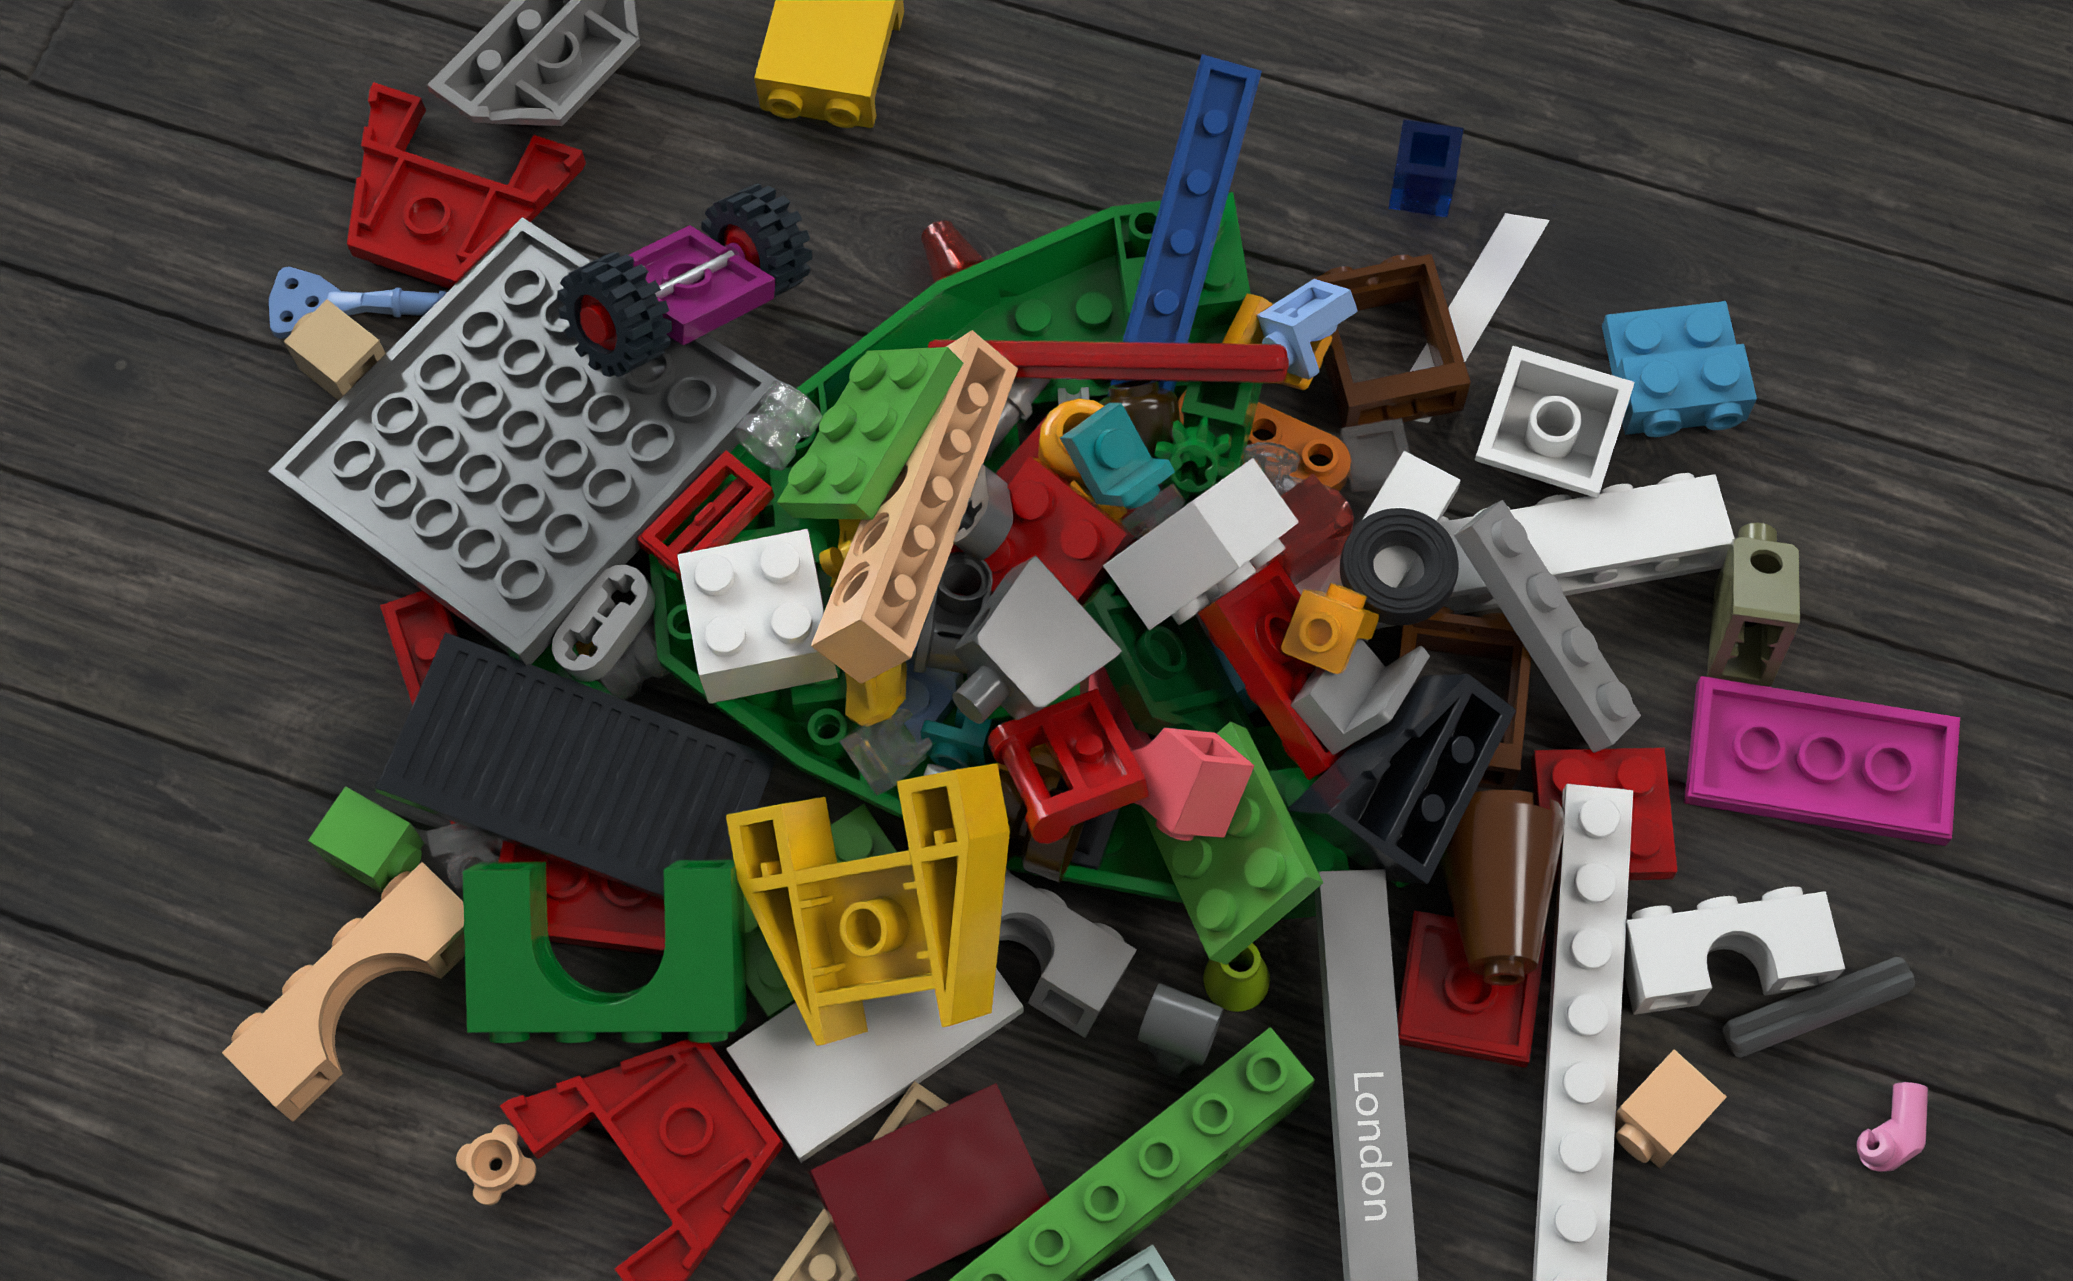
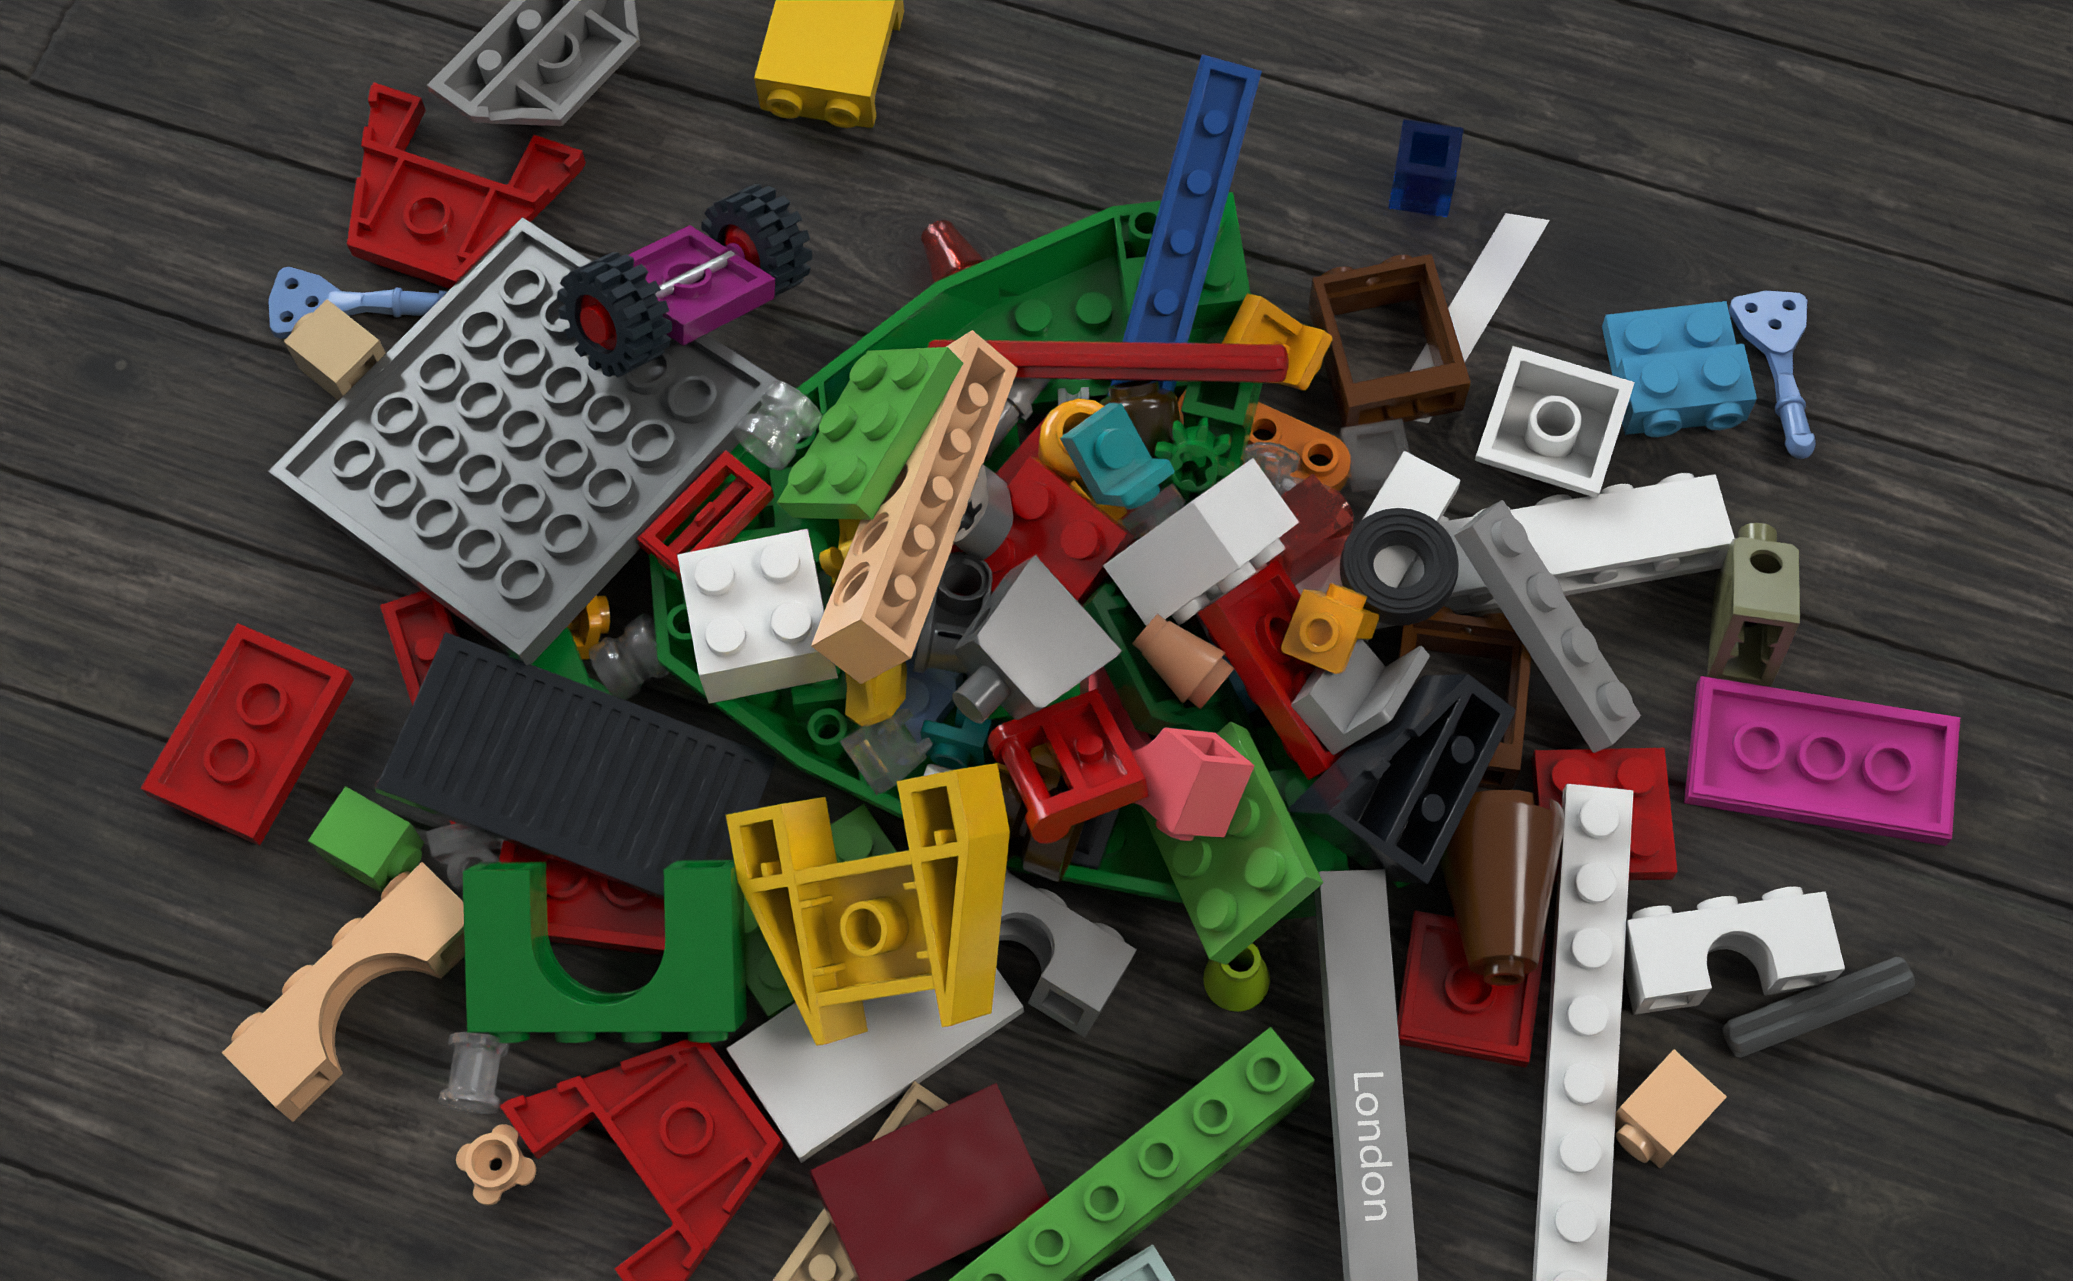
(248, 734): none -> red plate
(473, 1073): none -> clear bush
(603, 623): light grey beam -> none
(1179, 1030): dark grey piece -> none
(1183, 660): none -> nougat cone
(1305, 317): light blue bracket -> none
(1779, 348): none -> medium blue piece
(1902, 1135): bright pink arm -> none

